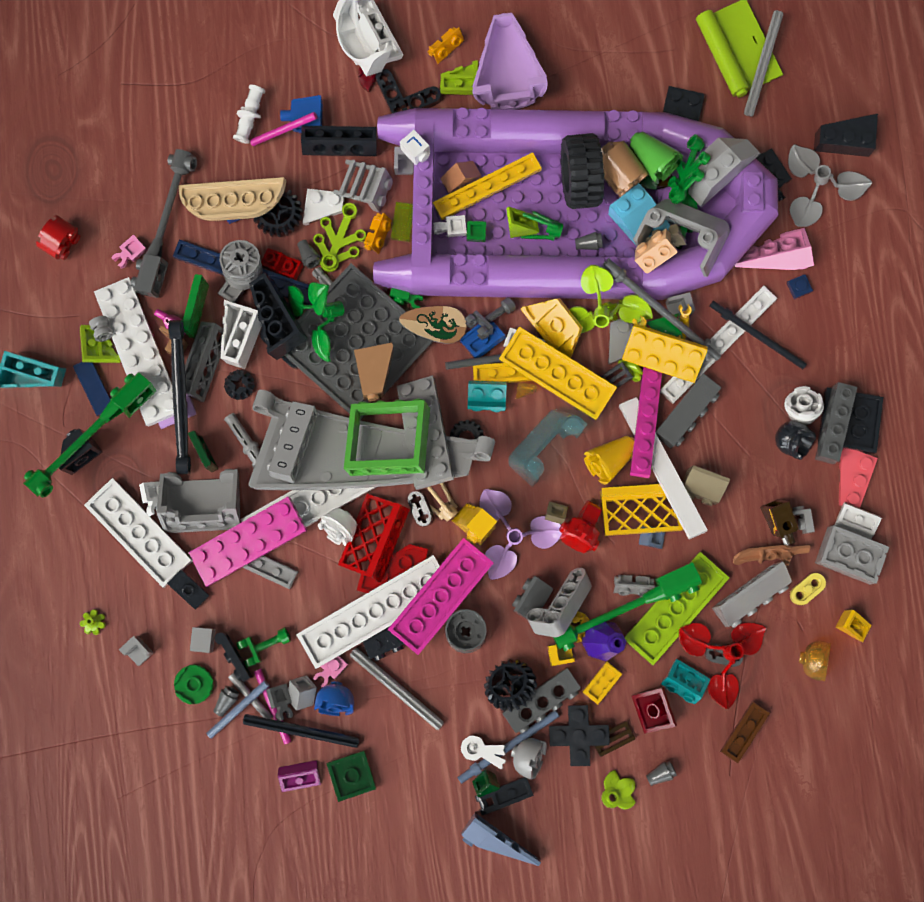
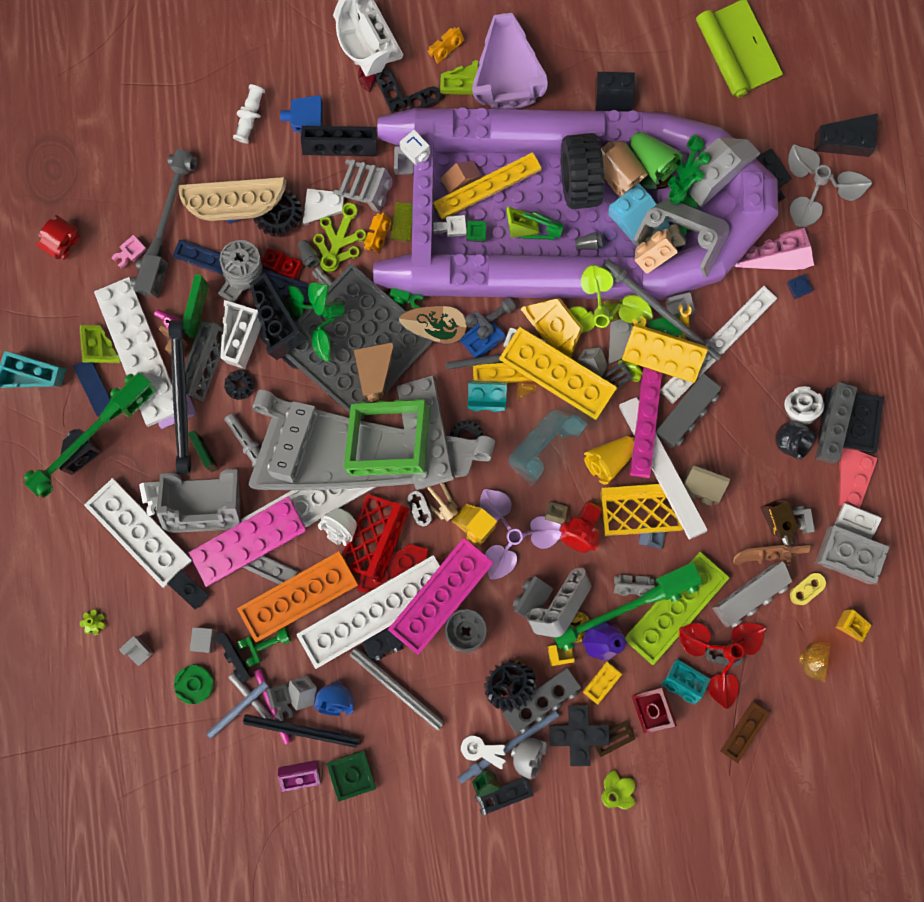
(101, 329): light grey wheel -> none
(226, 699): dark grey cone -> none
(283, 129): dark pink bar -> none
(297, 596): none -> orange plate
(331, 668): bright pink plate -> none
(486, 836): sand blue wedge -> none
(593, 360): none -> light grey panel
(614, 91): none -> black slope
(662, 773): dark grey cone -> none
(683, 103): black plate -> none
(727, 314): black bar -> none
(763, 63): light grey axle -> none

